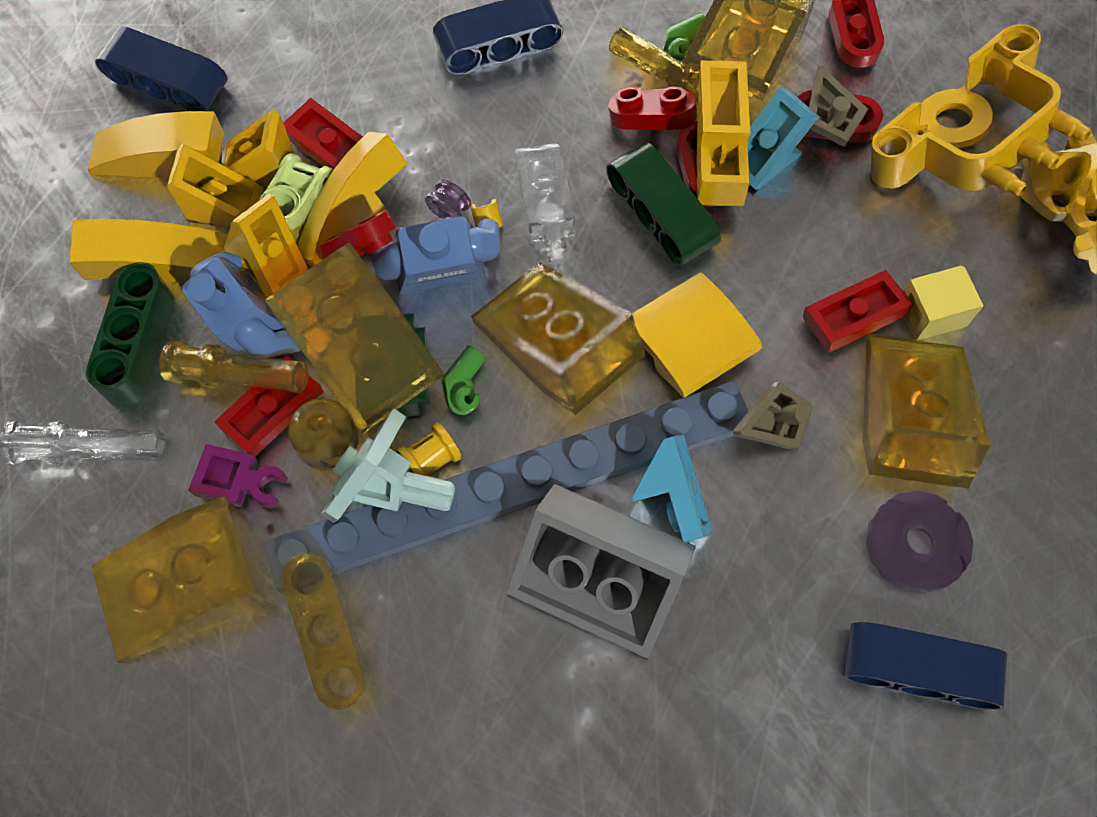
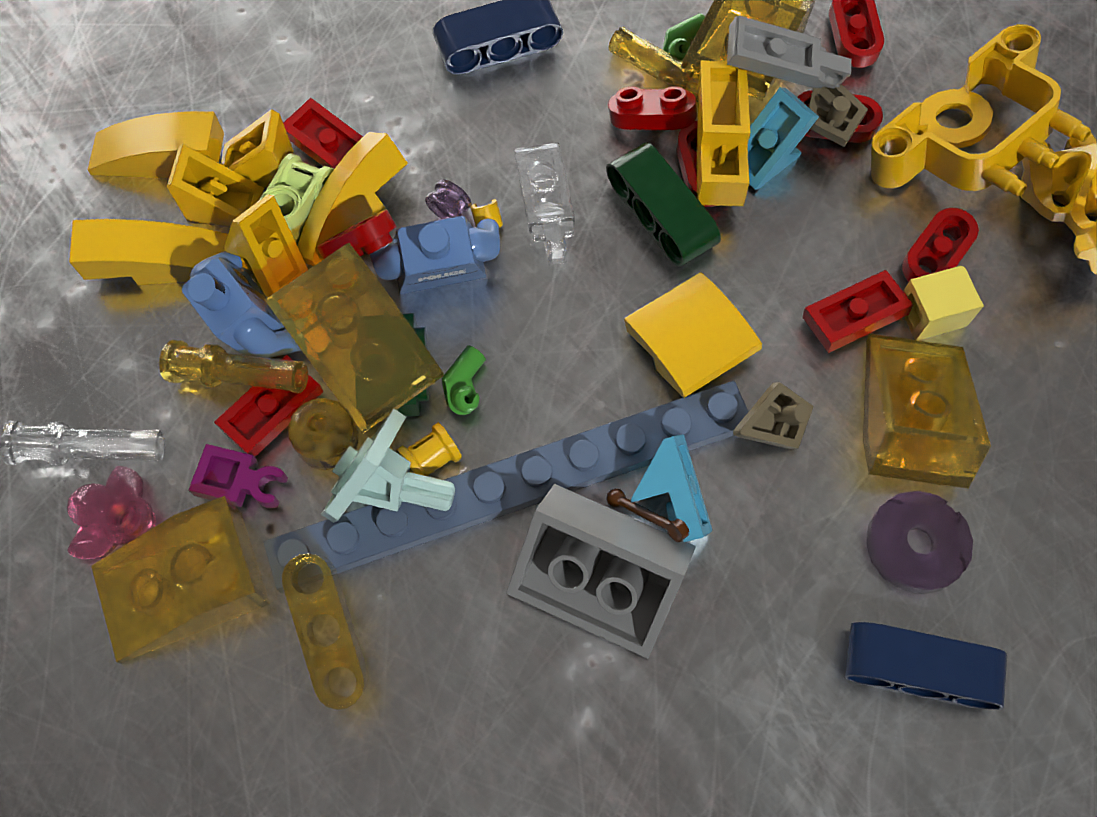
(109, 514): none -> clear pink plate
(137, 355): dark green beam -> none
(161, 70): dark blue beam -> none
(561, 335): clear yellow slope -> none
(676, 529): none -> reddish brown hinge
(784, 54): none -> light grey hinge
(935, 249): none -> red plate

